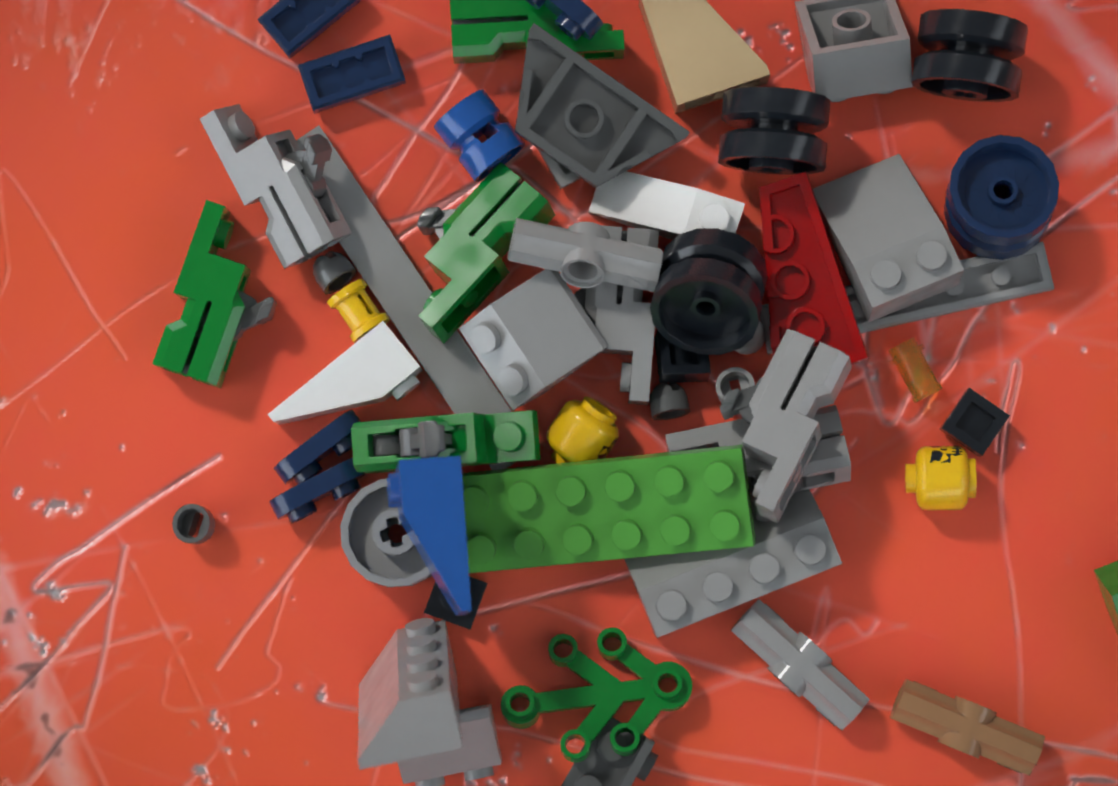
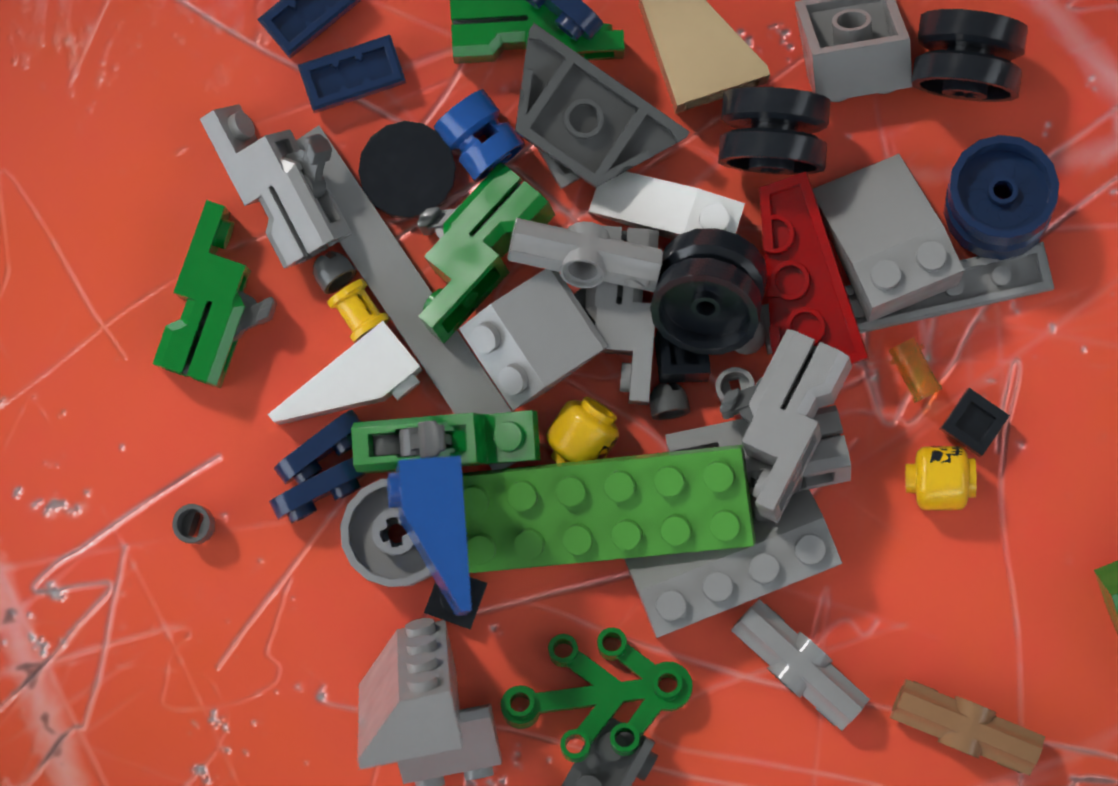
(406, 169): none -> black tile

